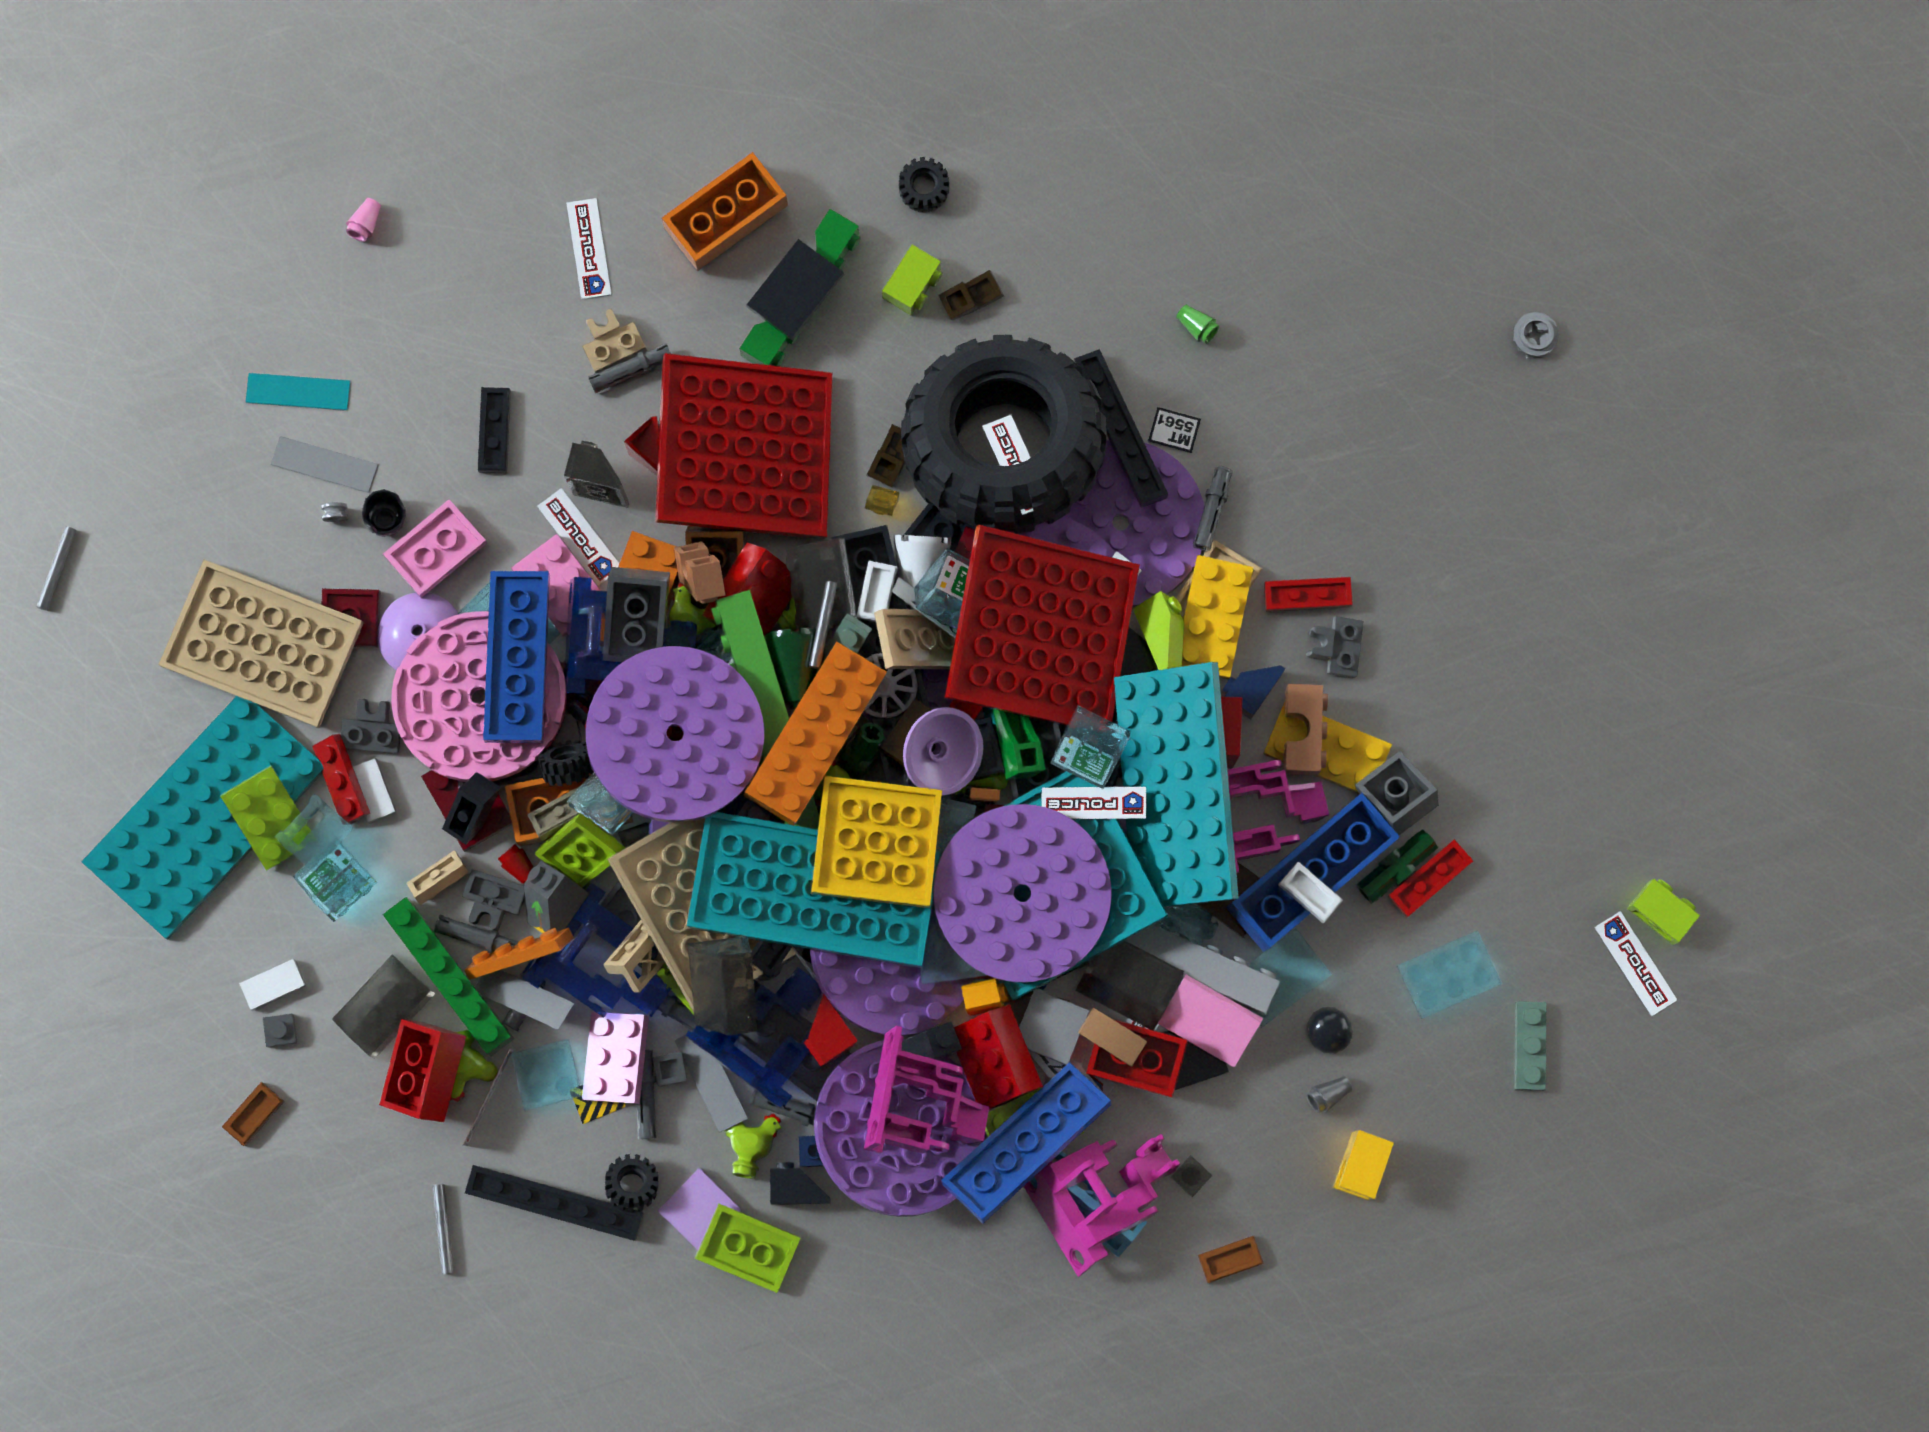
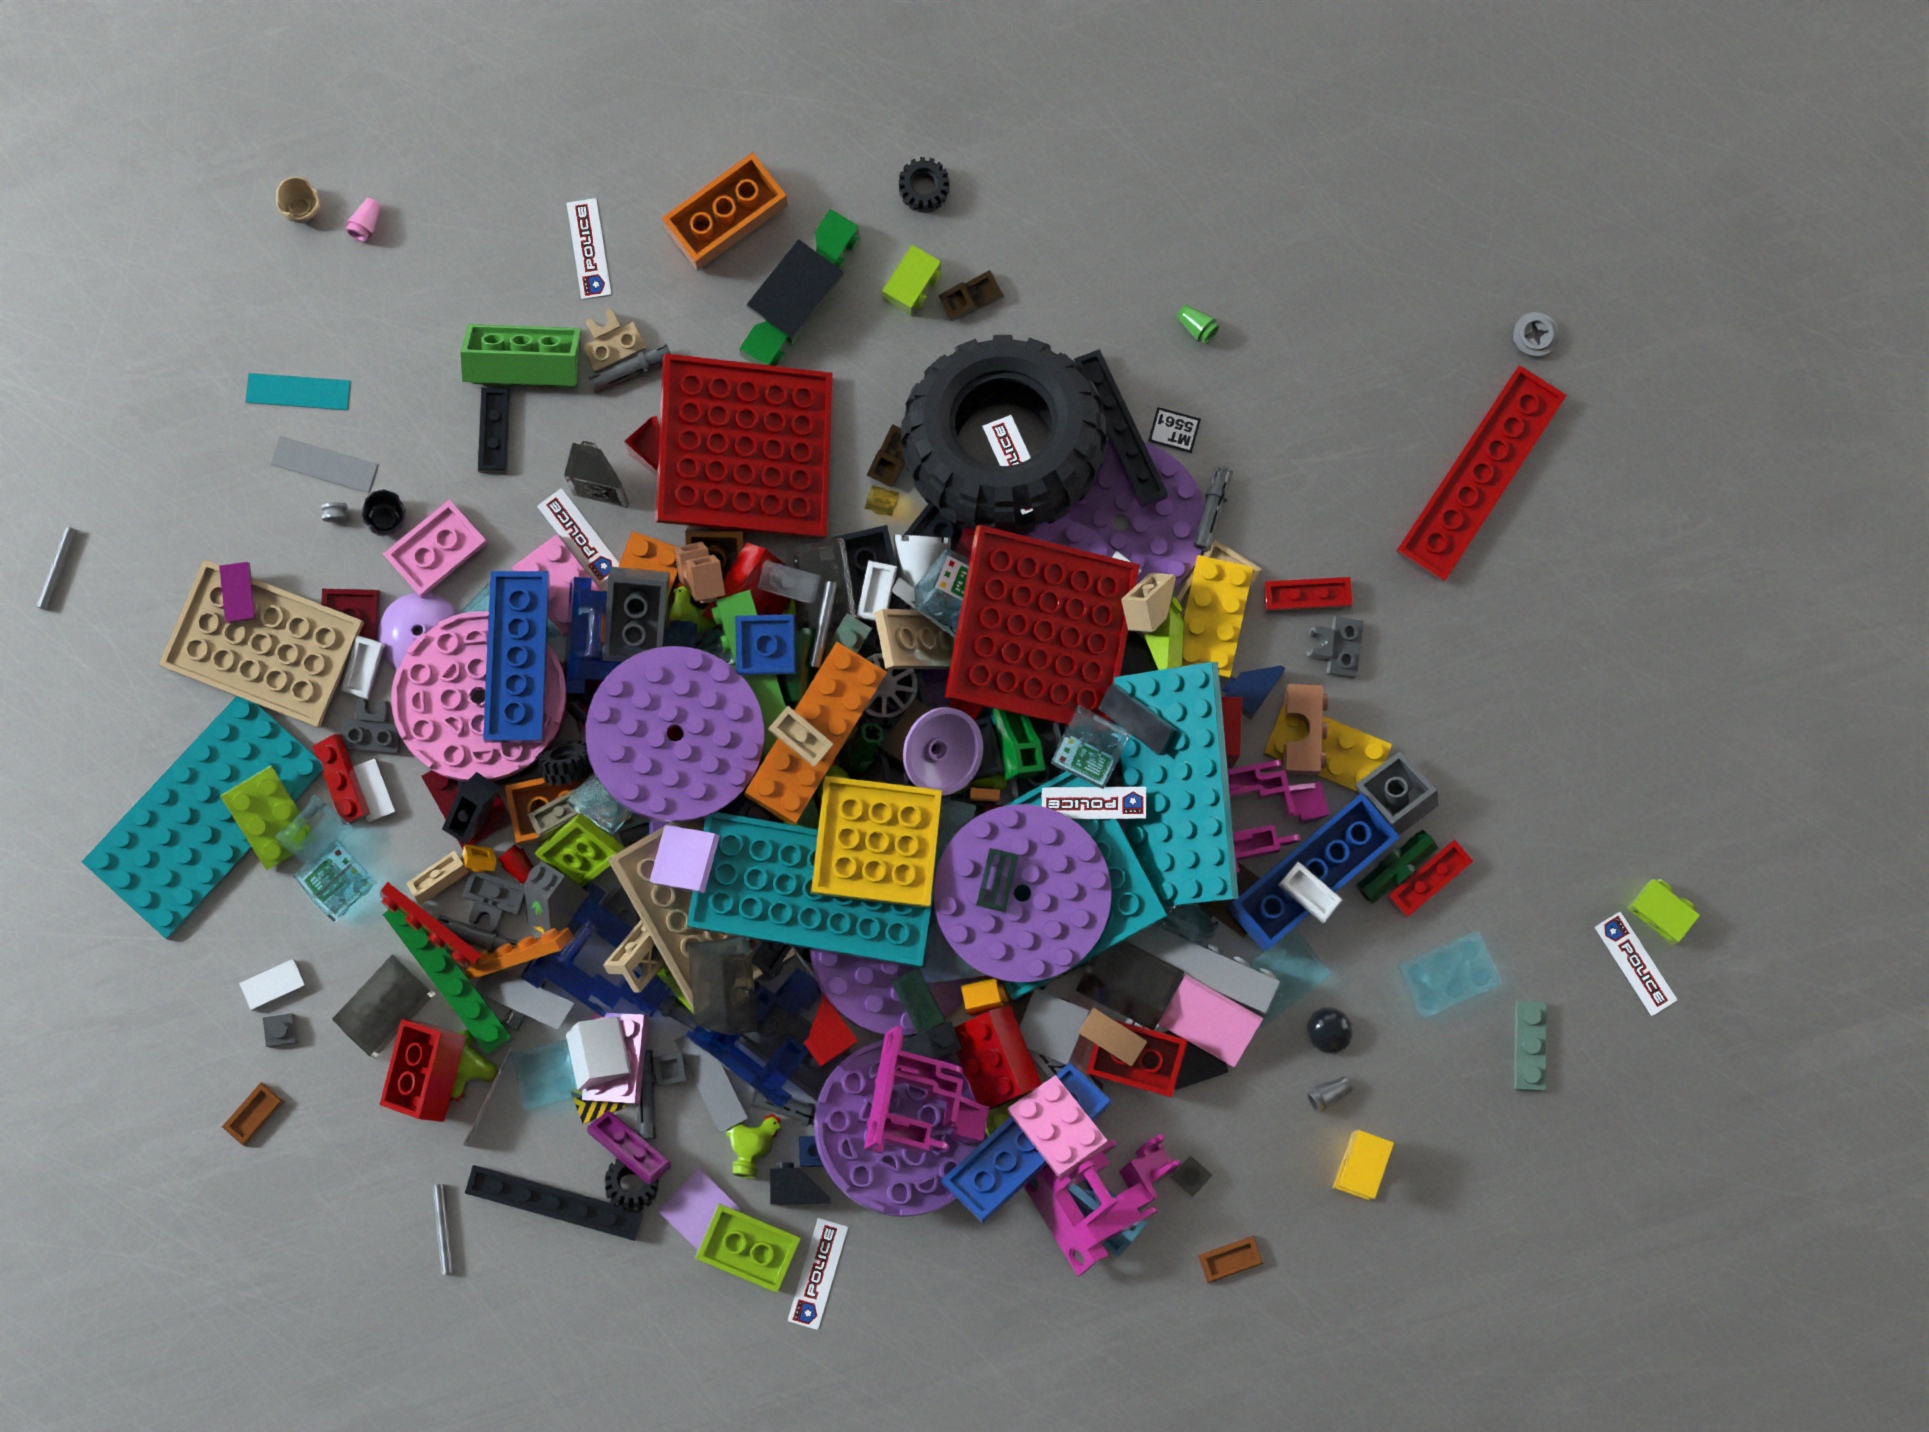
(237, 592): none -> magenta tile
(297, 199): none -> tan hair
(362, 667): none -> white tile
(419, 918): none -> red plate
(479, 858): none -> light orange plate
(521, 355): none -> bright green slope
(598, 1052): none -> white slope
(629, 1147): none -> magenta tile
(684, 859): none -> lavender tile
(765, 644): none -> blue tile
(789, 582): none -> clear plate
(800, 736): none -> tan plate
(817, 1274): none -> white sticker
(918, 1000): none -> clear green plate
(991, 904): none -> tile
(1057, 1127): none -> bright pink plate
(1137, 719): none -> black tile
(1149, 602): none -> tan slope
(1481, 473): none -> red plate

